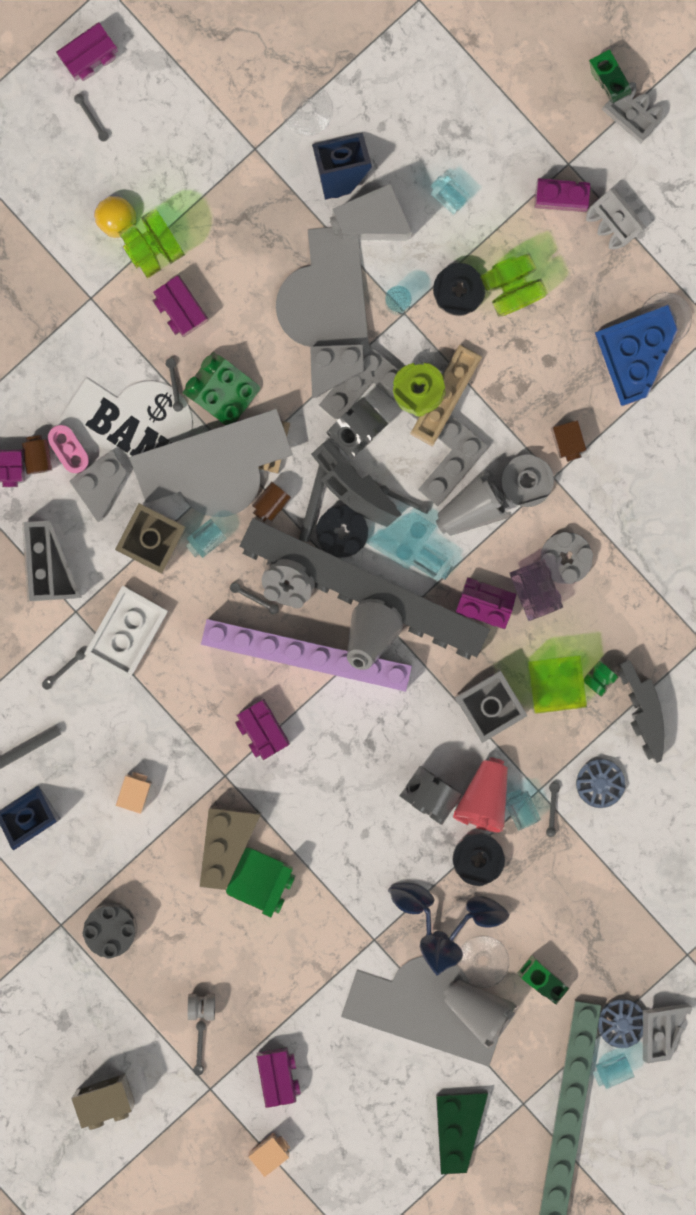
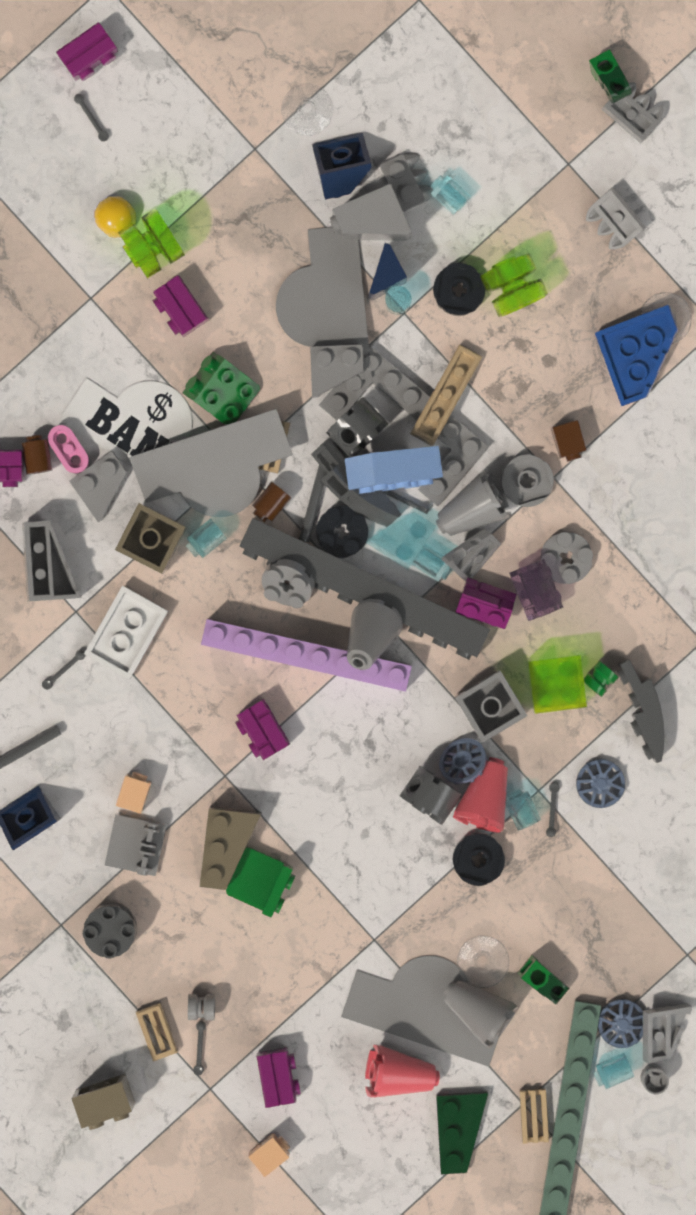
(135, 845): none -> light grey hinge
(164, 1052): none -> tan tile
(171, 364): dark grey hinge -> none
(235, 588): dark grey hinge -> none
(388, 273): none -> dark blue slope
(393, 469): none -> light blue brick
(398, 1073): none -> coral cone
(406, 182): none -> light grey plate
(419, 374): lime plate -> none
(436, 947): dark blue plant -> none
(463, 761): none -> sand blue wheel
(471, 554): none -> light grey wing
(535, 1138): none -> tan tile
(562, 195): magenta brick -> none
(654, 1083): none -> light grey wheel

